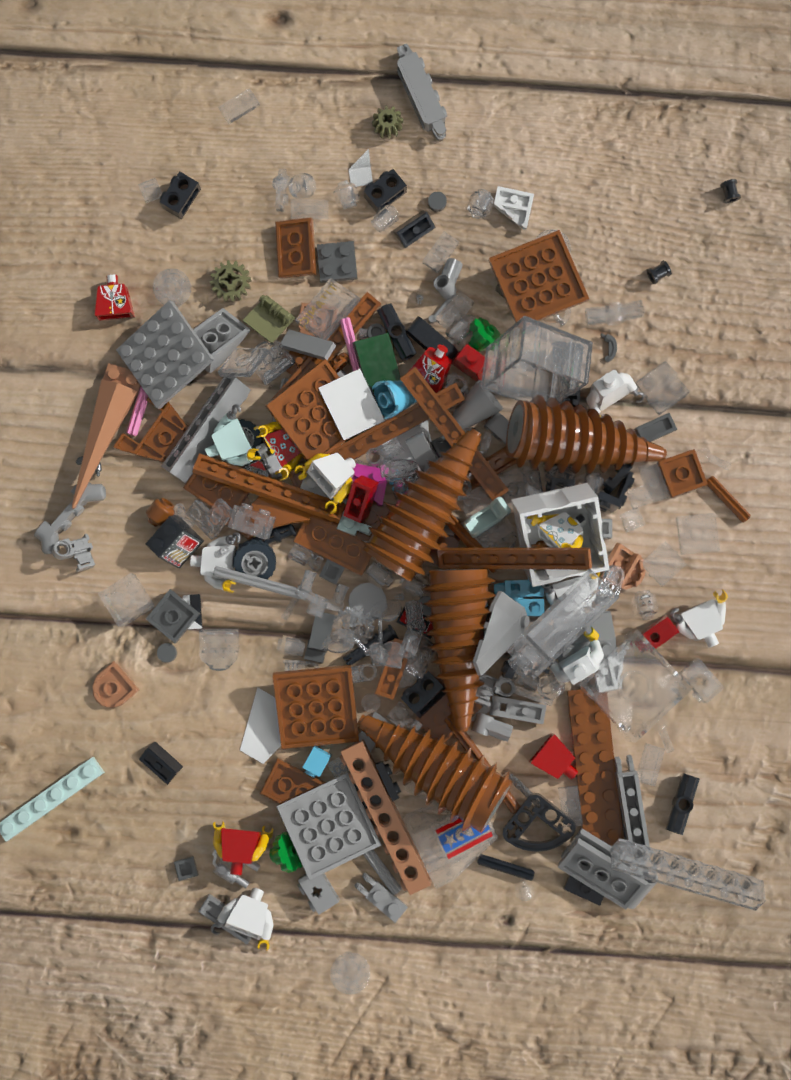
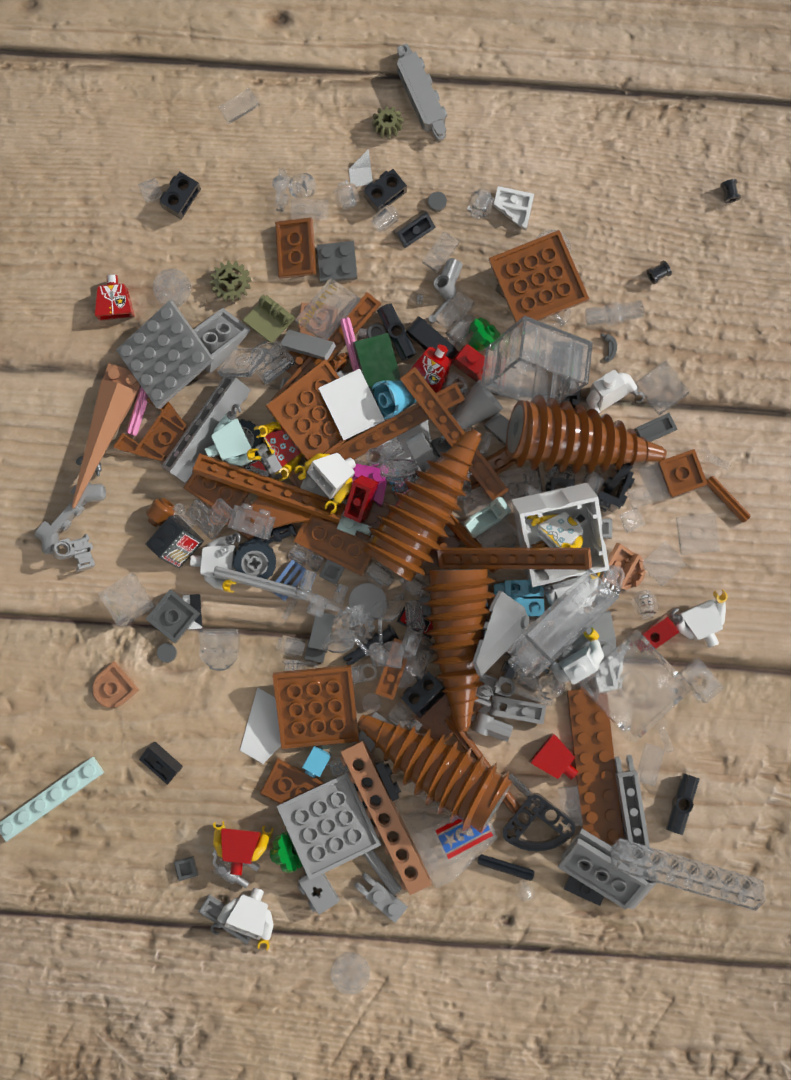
(284, 573): none -> medium blue tile

